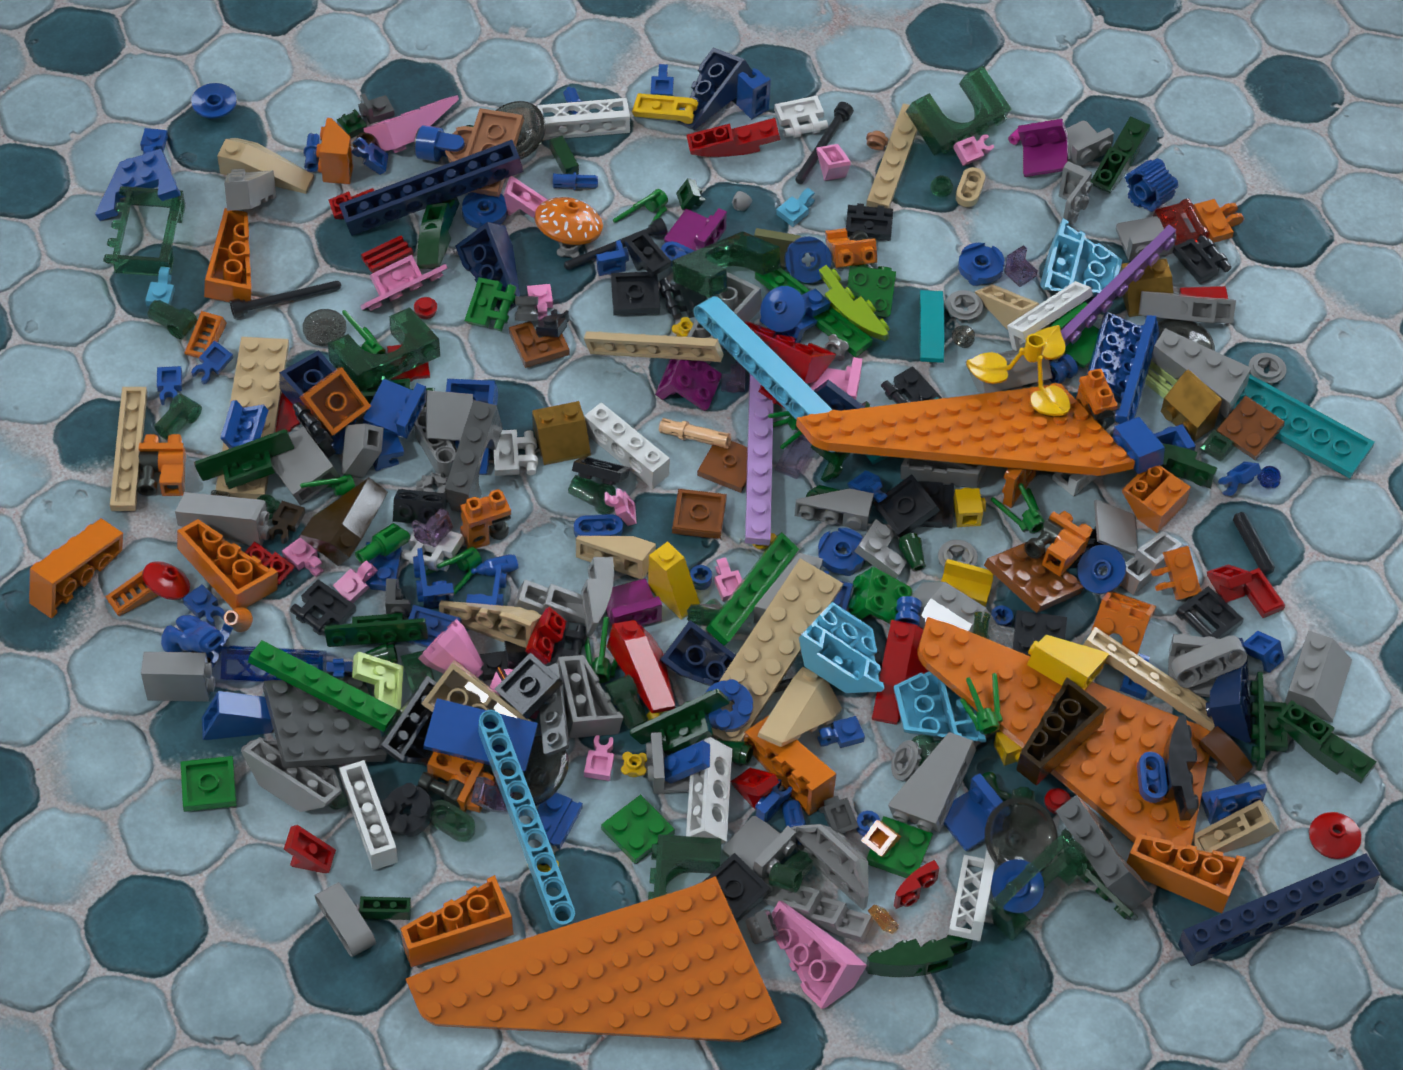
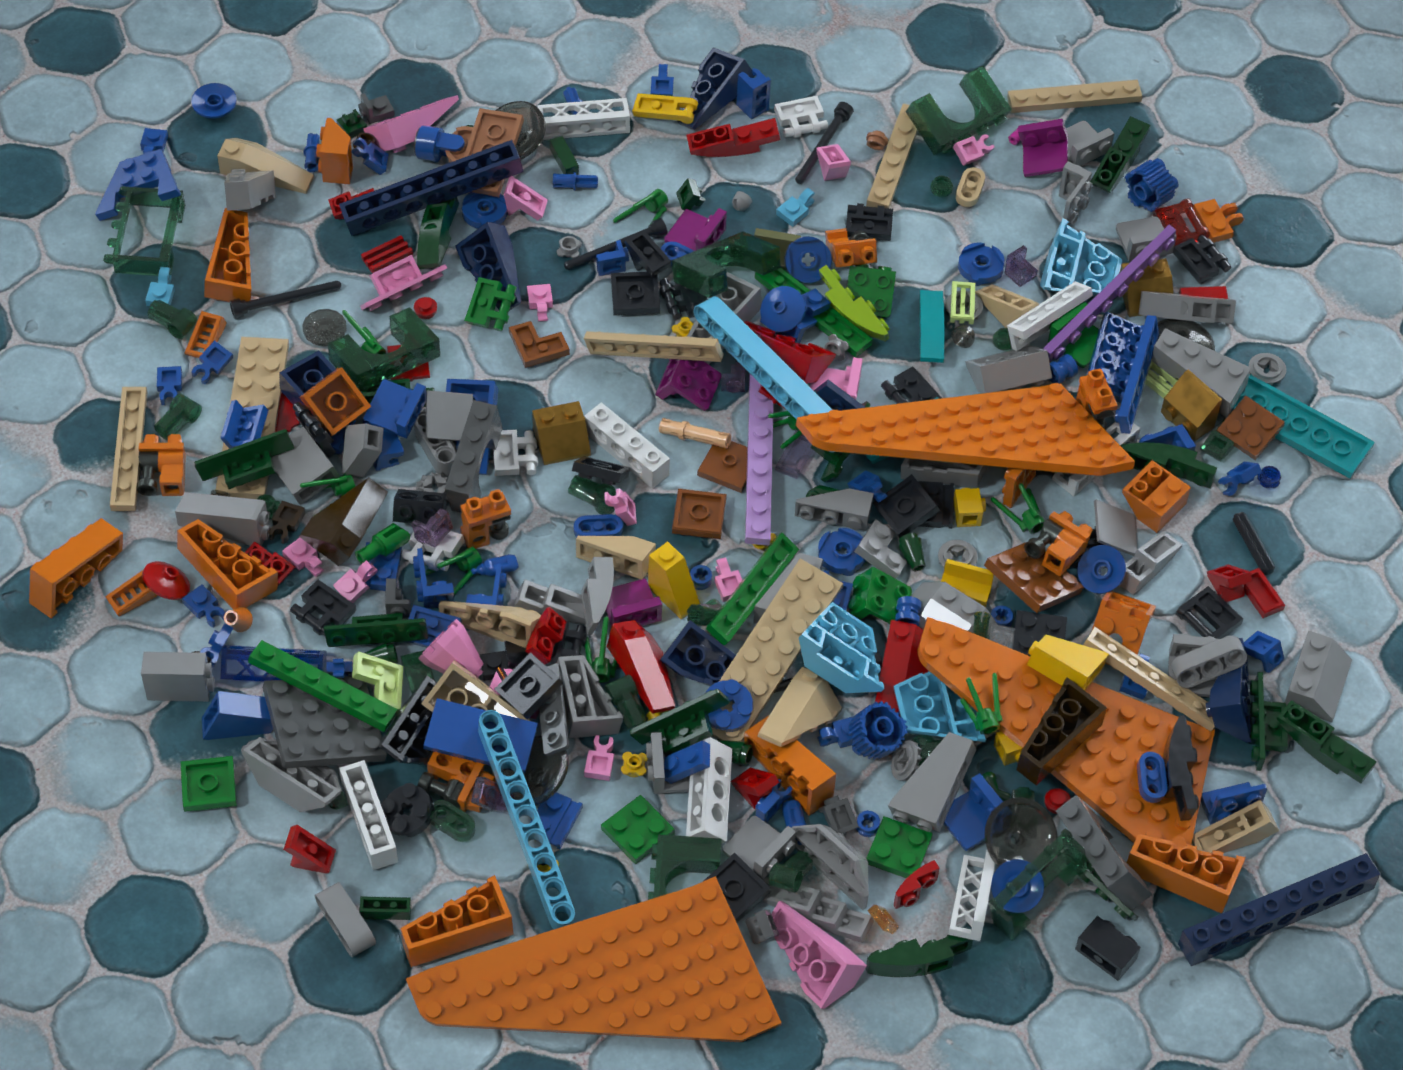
(191, 636): blue piece -> none
(526, 308): dark grey wheel -> none
(553, 324): black plate -> none
(568, 221): orange dish -> none
(876, 731): none -> blue brick
(881, 838): slope -> none
(962, 316): none -> yellowish green tile
(1001, 339): none -> clear green plate
(1046, 344): yellow plant -> none
(1074, 96): none -> tan plate
(1108, 947): none -> black brick
(1139, 444): blue brick -> none
(1181, 573): orange hinge -> none
(1229, 756): reddish brown slope -> none
(1335, 844): red dish -> none

